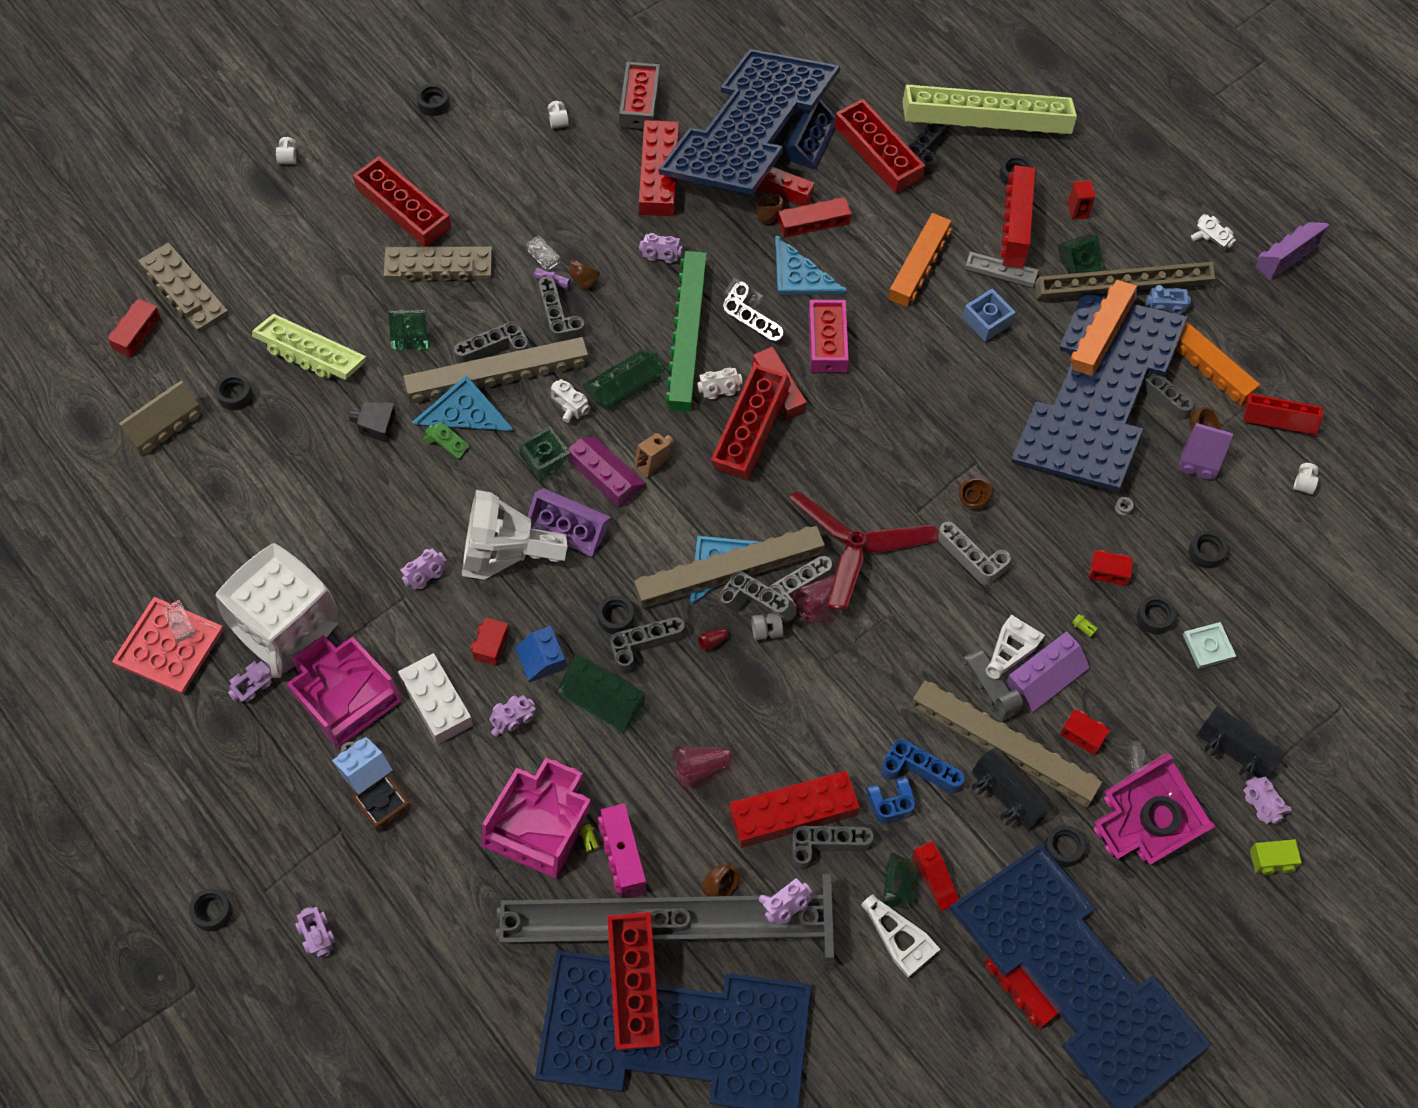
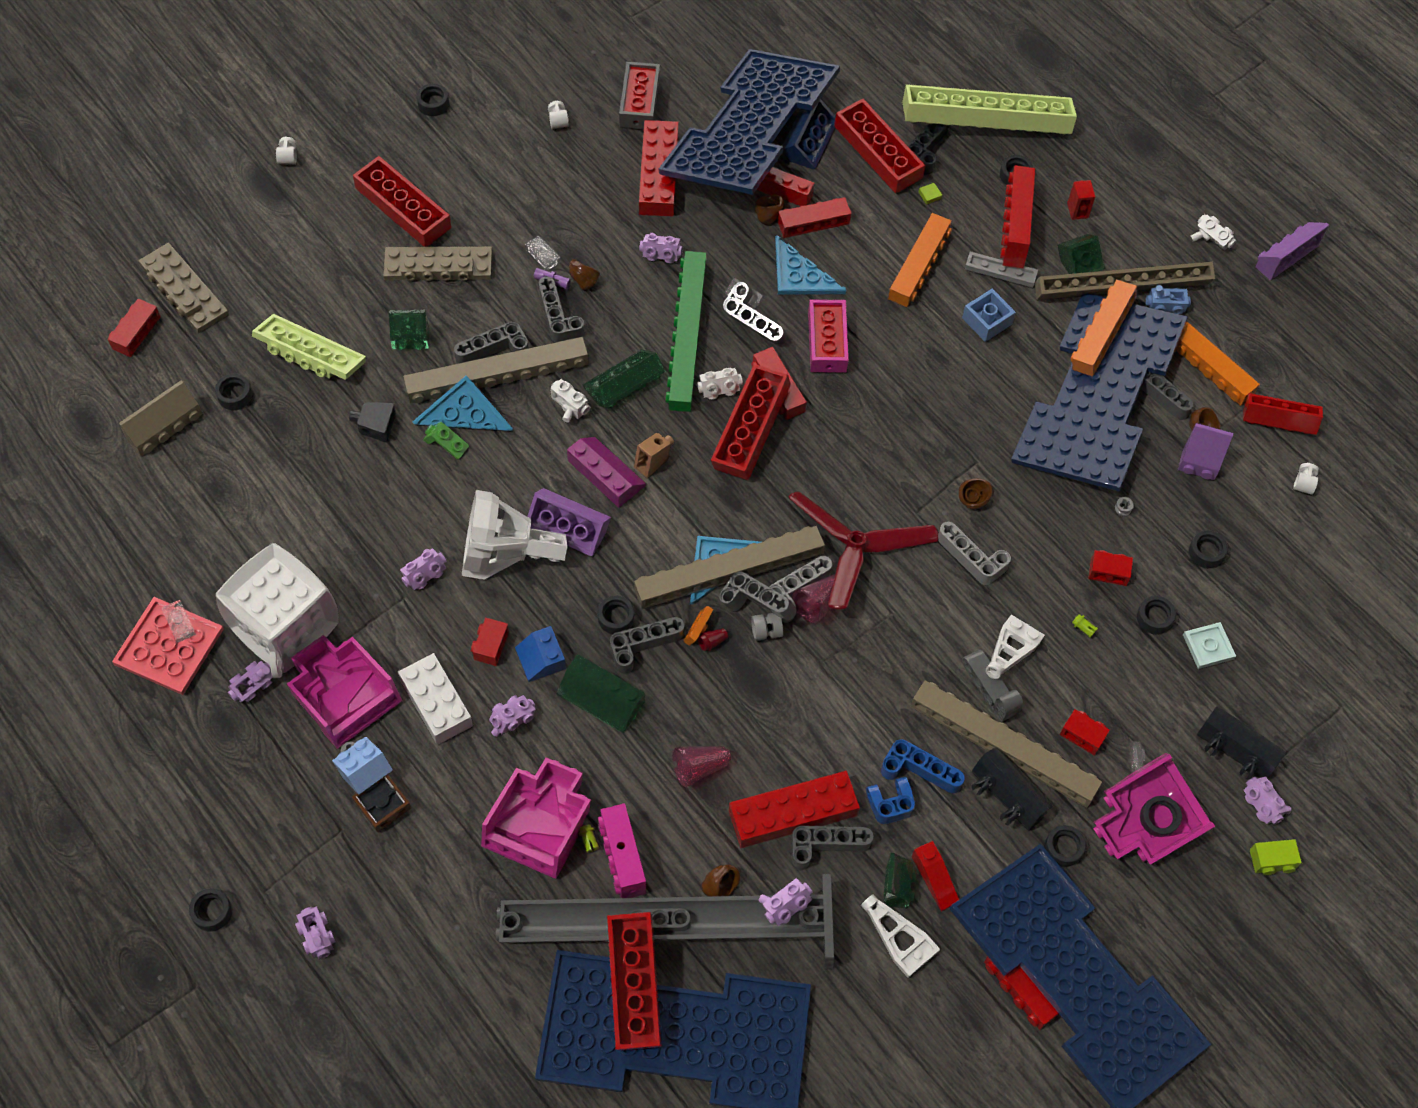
(544, 453): clear green slope -> none
(699, 625): none -> orange plate
(930, 193): none -> lime tile
(1048, 672): medium lavender slope -> none

